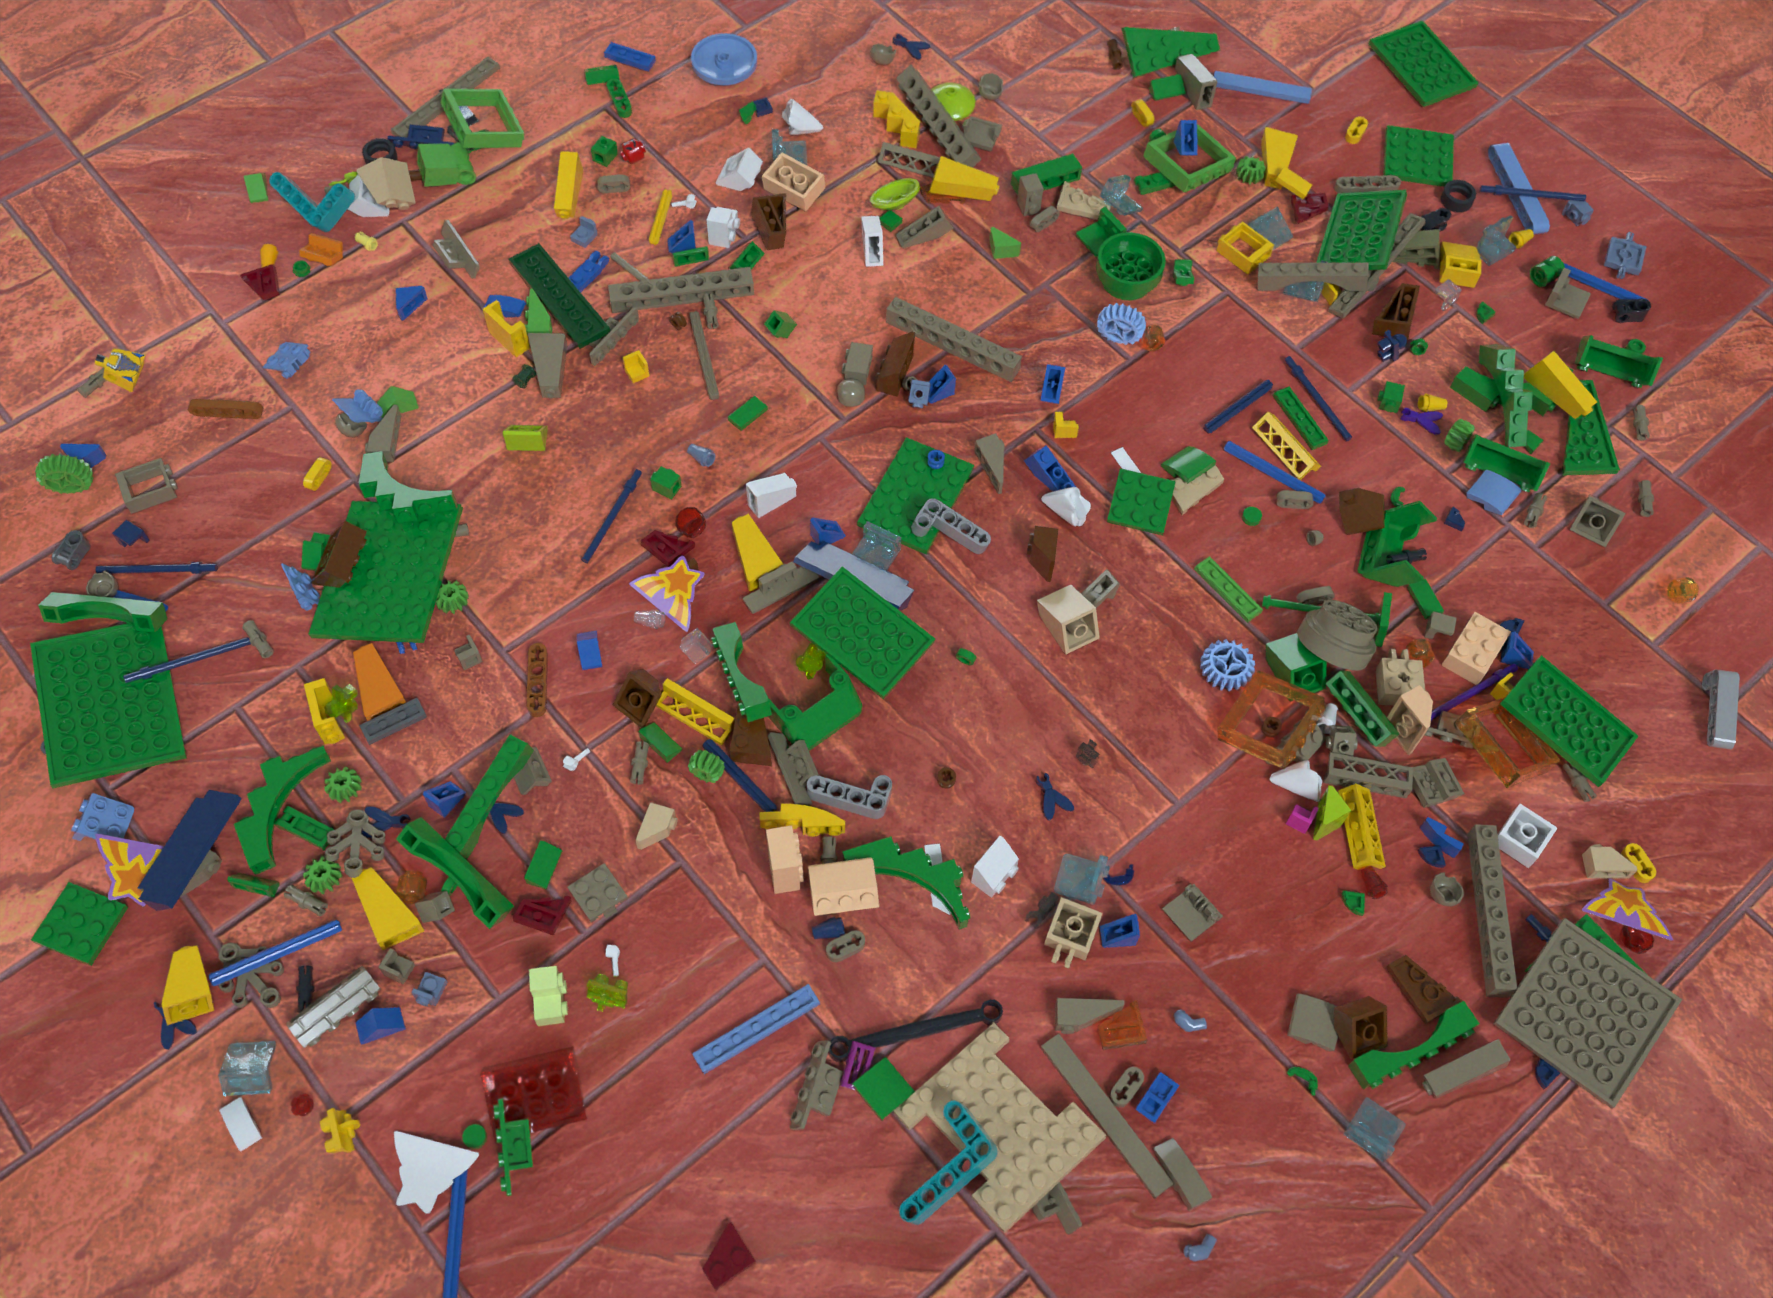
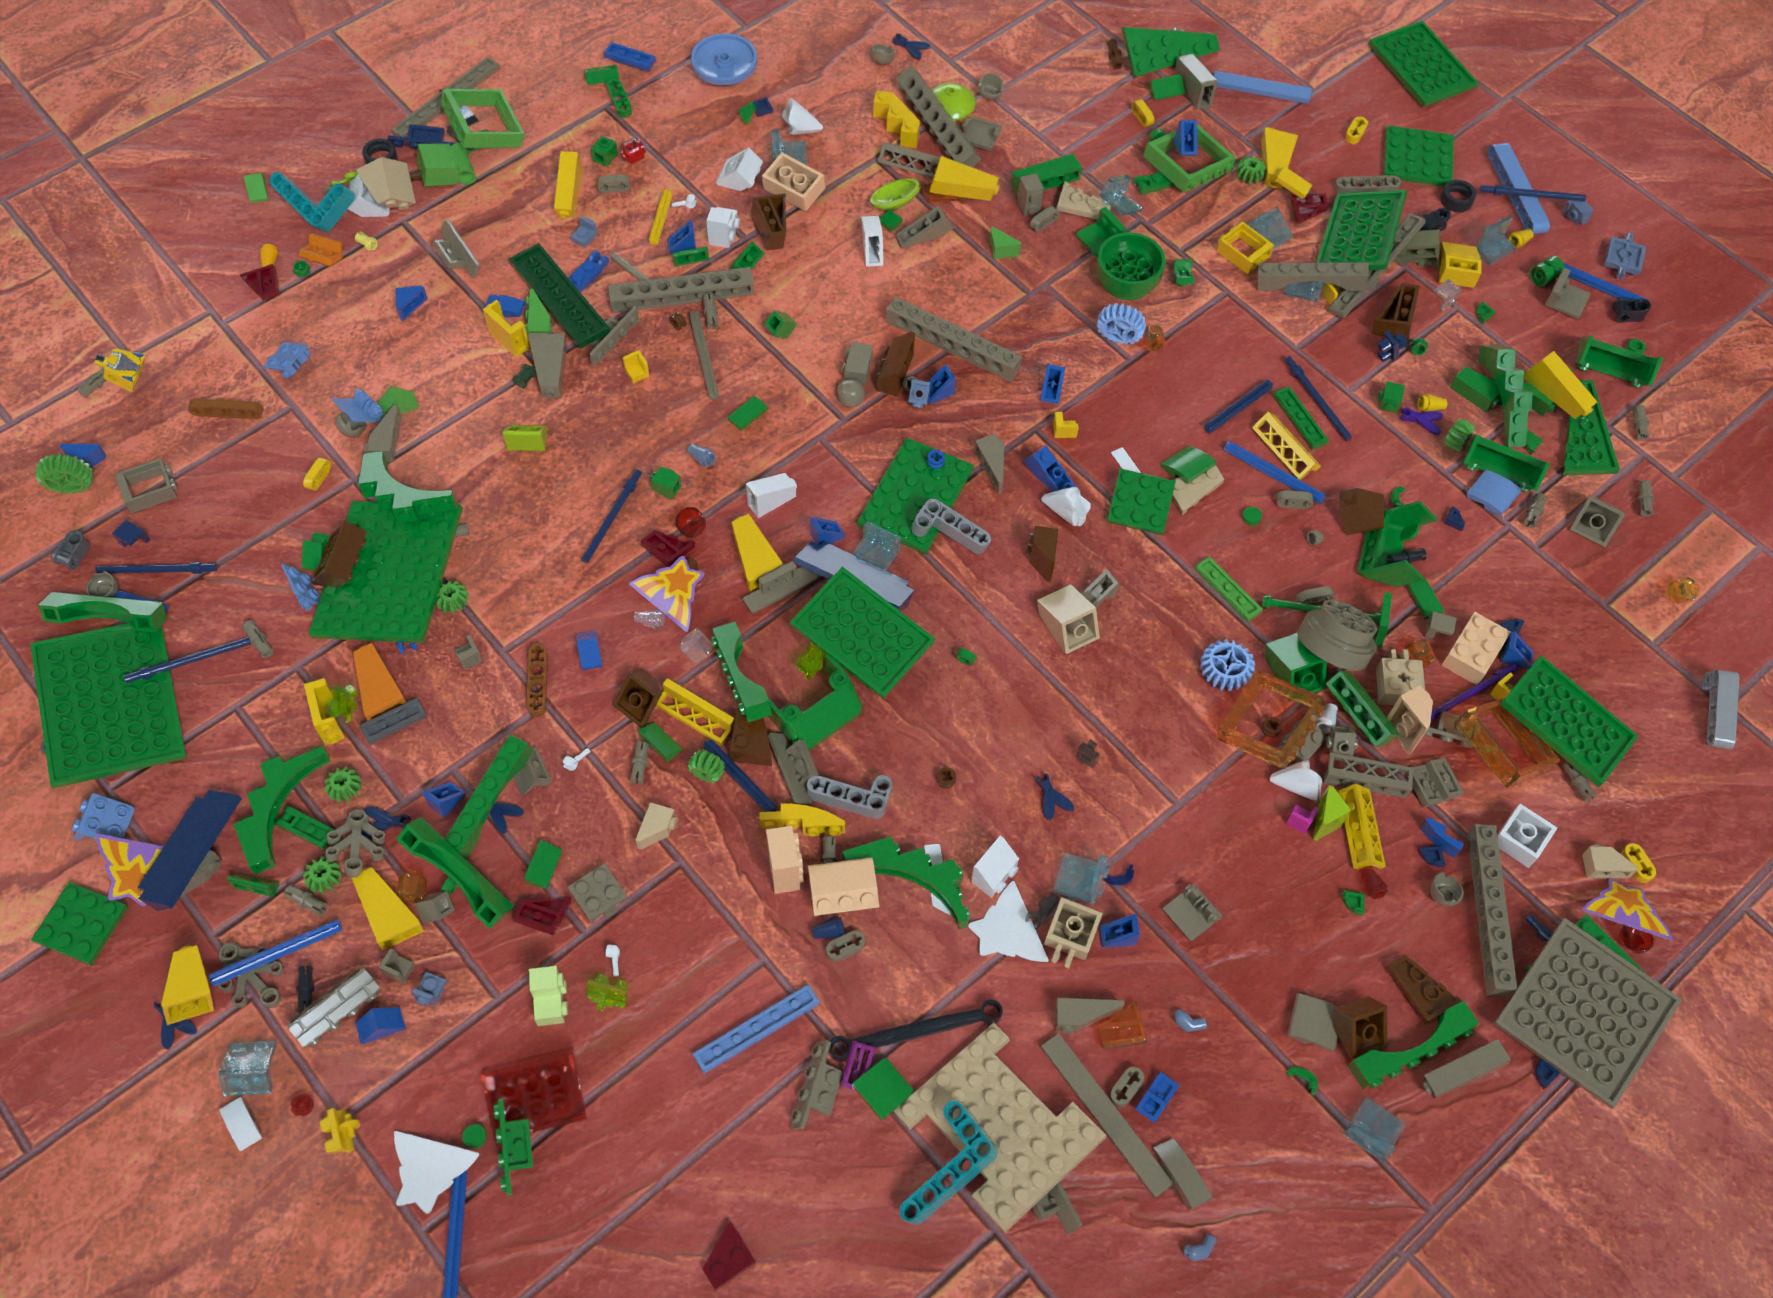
(1006, 929): none -> white sticker

